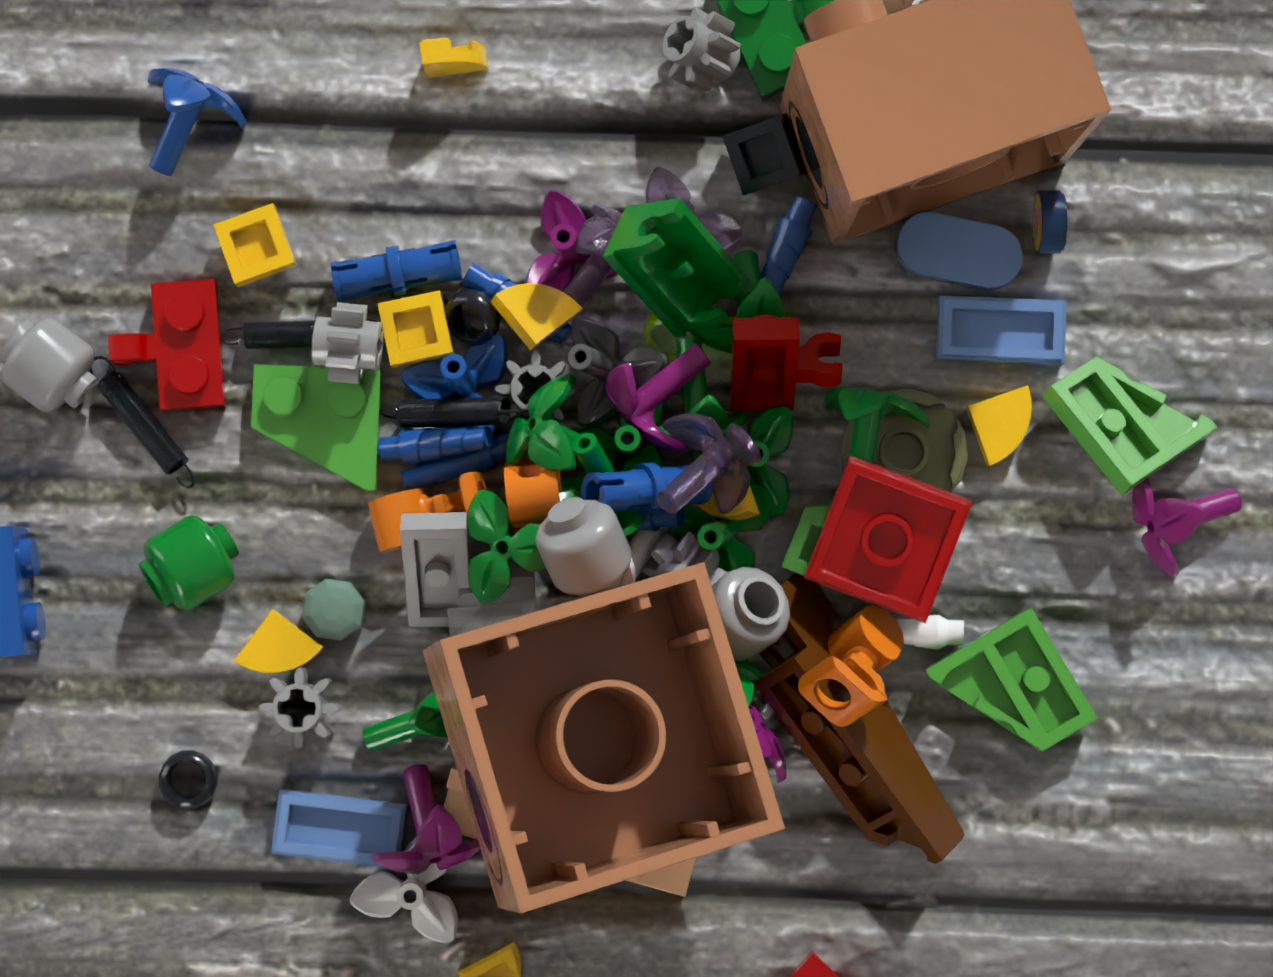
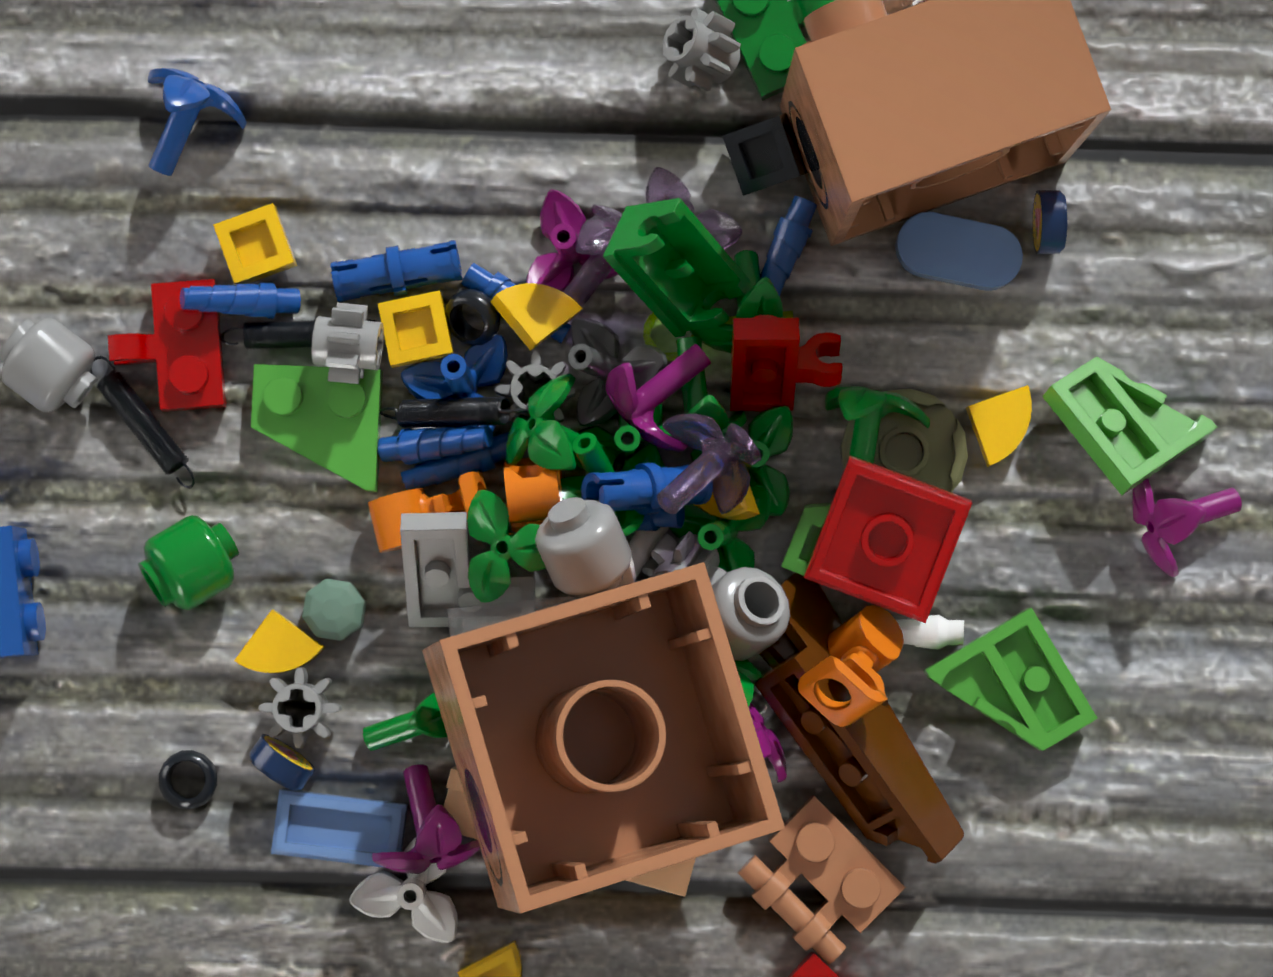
(242, 299): none -> blue animal
(281, 763): none -> dark blue tile
(443, 60): yellow tile -> none
(835, 865): none -> nougat plate
(1001, 330): medium blue tile -> none

